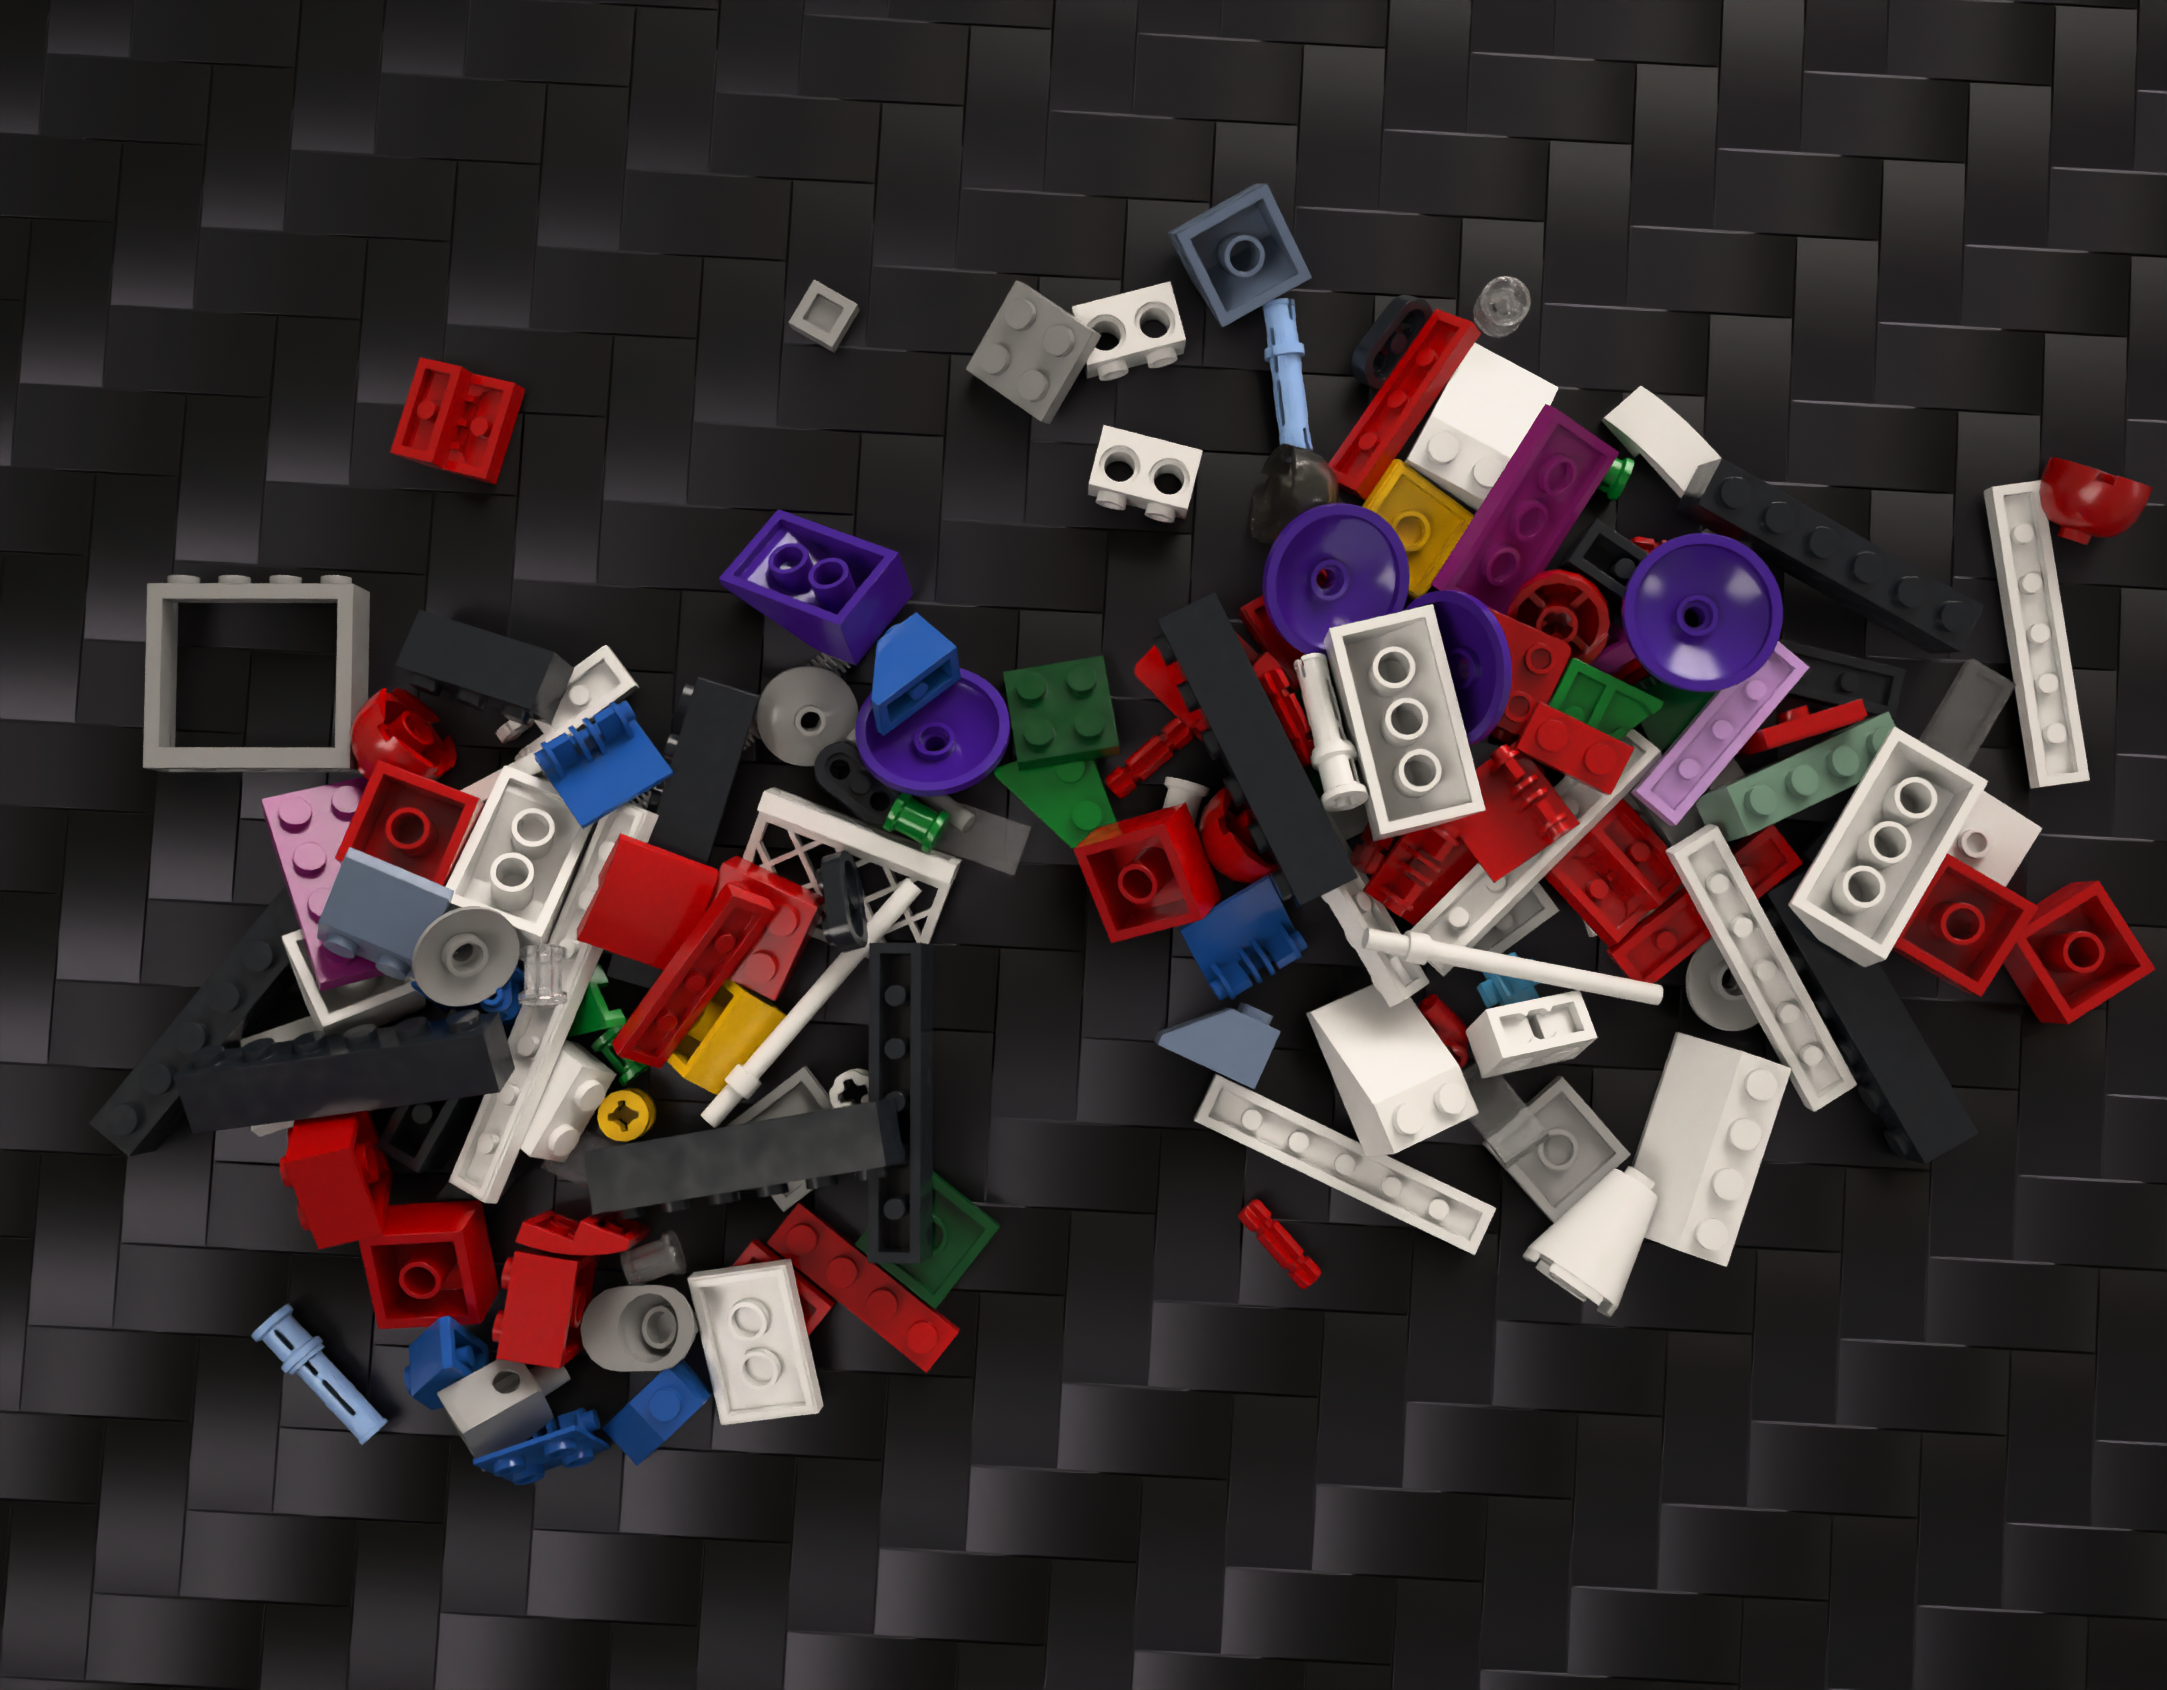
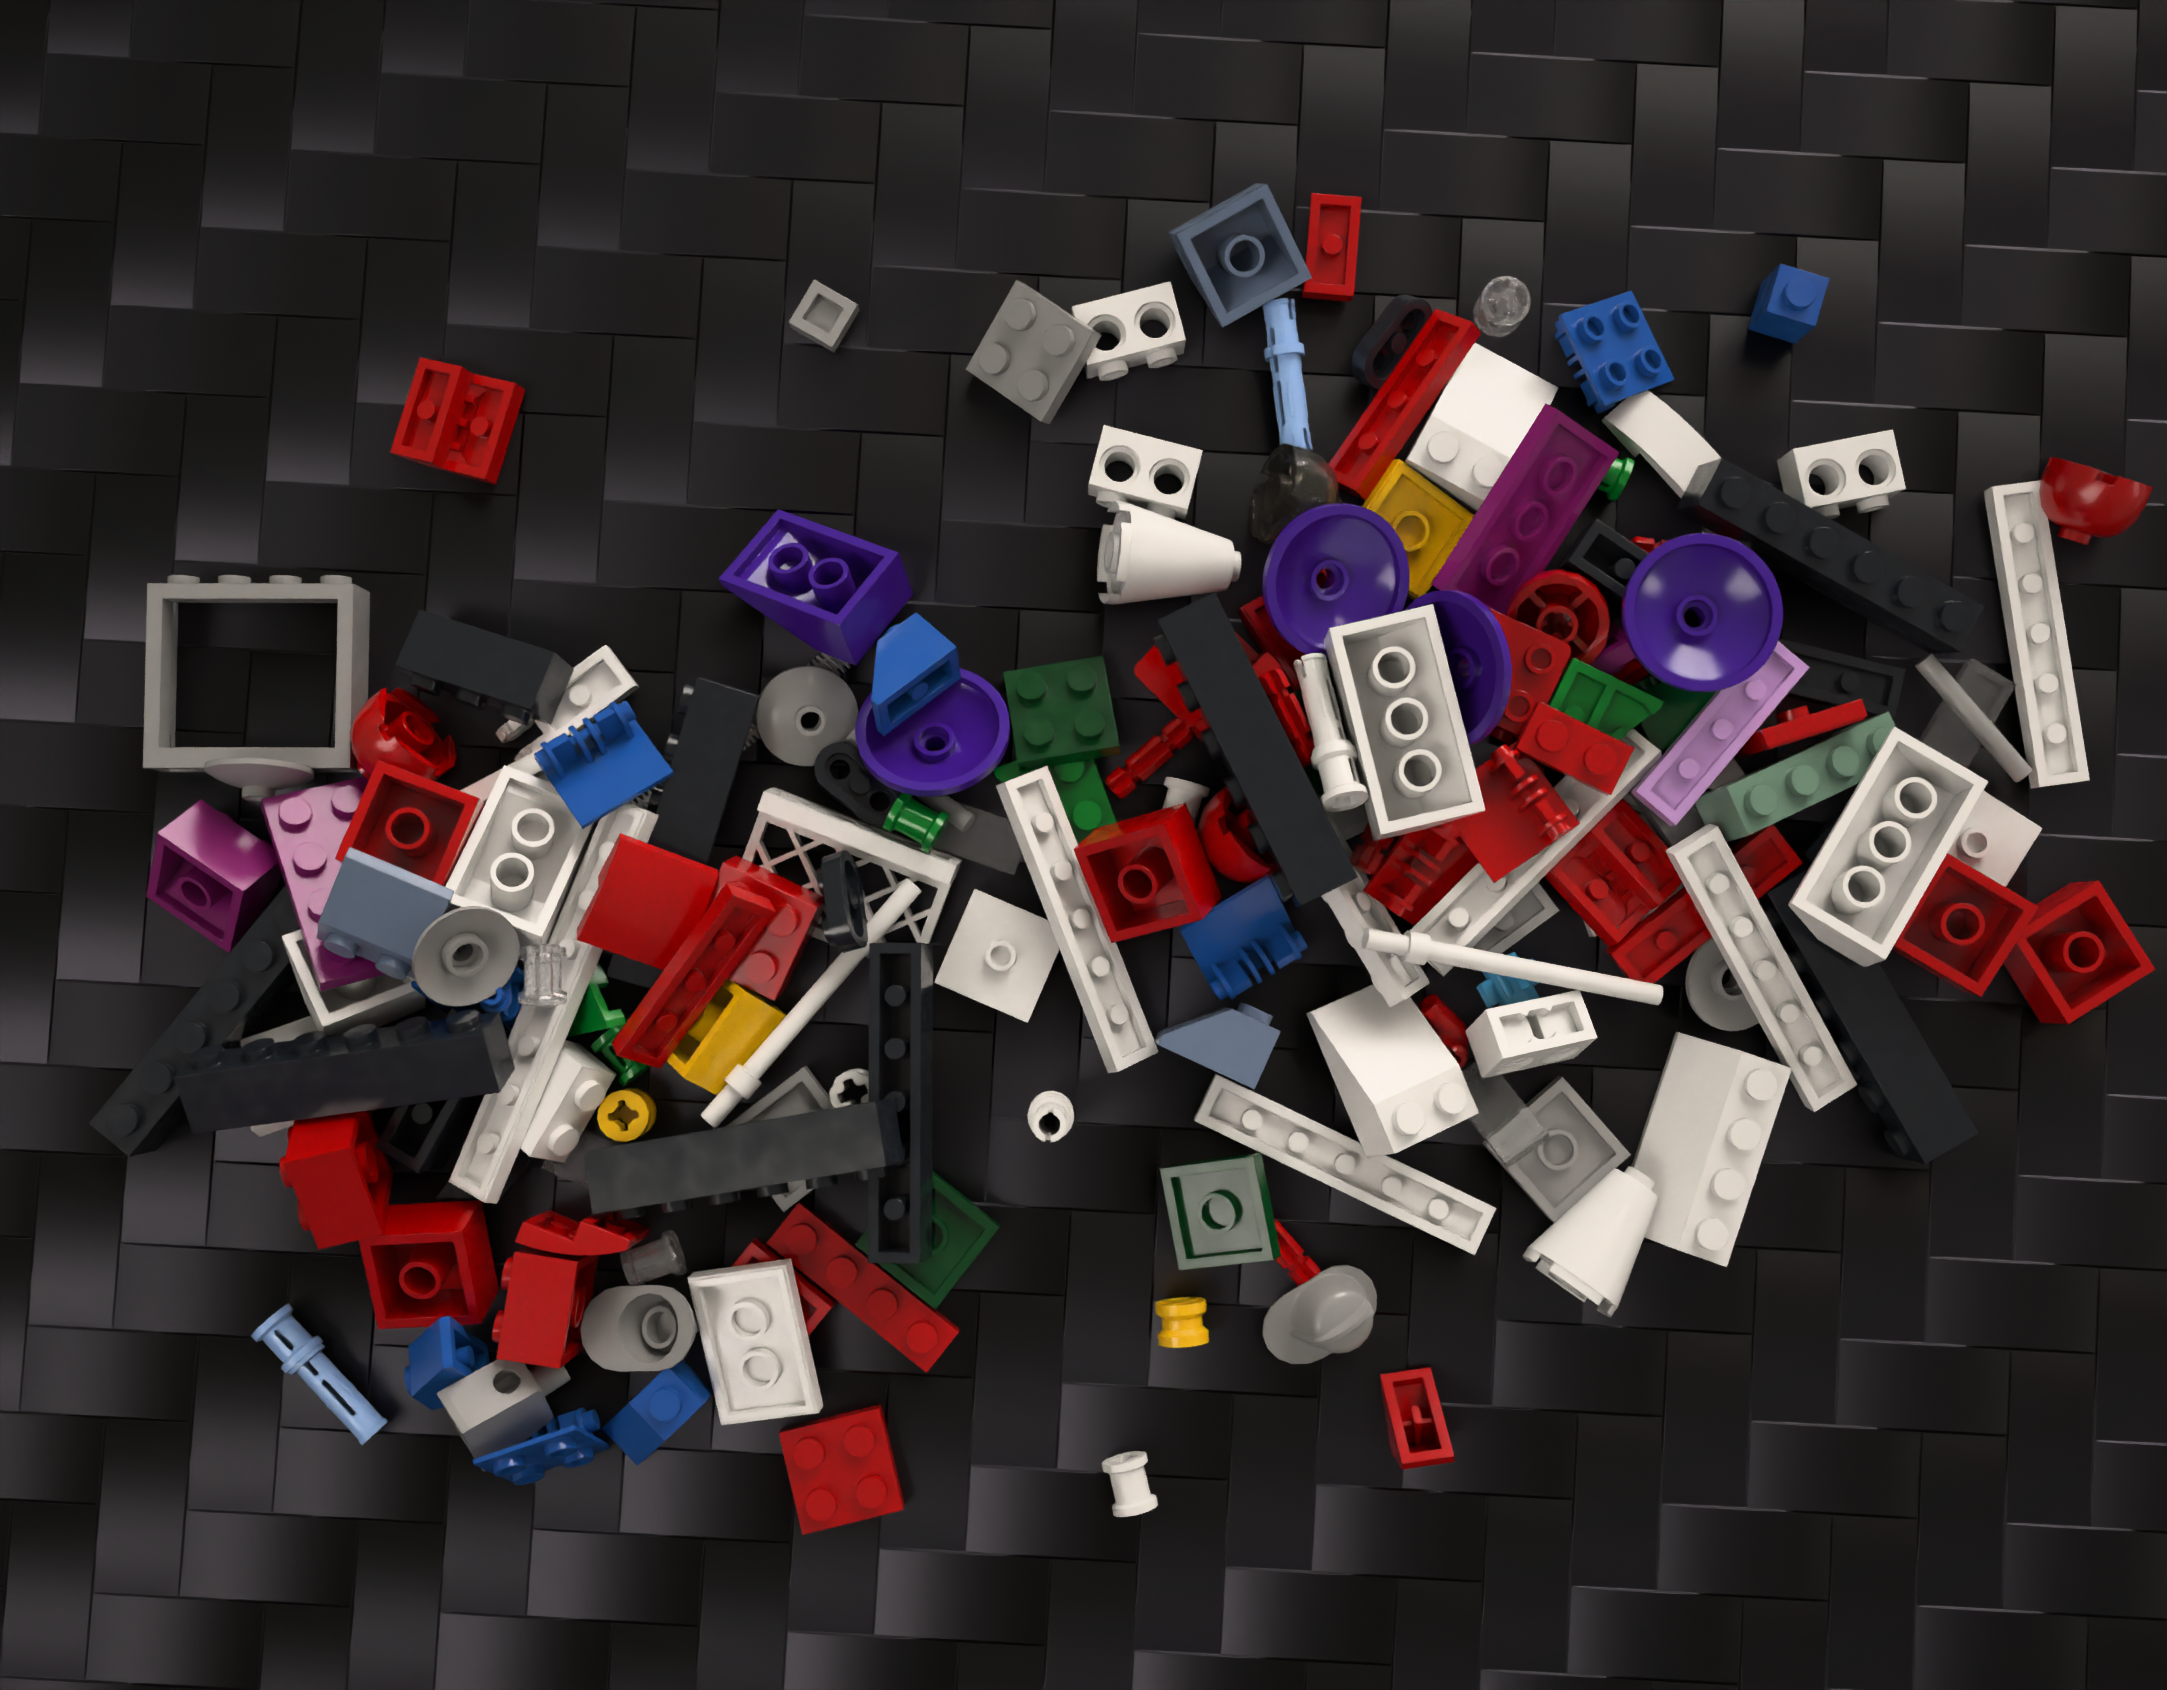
(212, 874): none -> magenta slope
(259, 776): none -> light grey dish
(841, 1469): none -> red plate
(999, 956): none -> white plate
(1060, 1107): none -> white pin
(1075, 920): none -> white plate
(1129, 1484): none -> white bush
(1161, 558): none -> white cone
(1182, 1322): none -> yellow wheel
(1220, 1212): none -> plate
(1321, 1316): none -> light grey piece
(1332, 246): none -> red plate
(1415, 1419): none -> red slope
(1613, 349): none -> blue hinge
(1788, 303): none -> blue brick
(1838, 467): none -> white brick
(1973, 717): none -> light grey bar

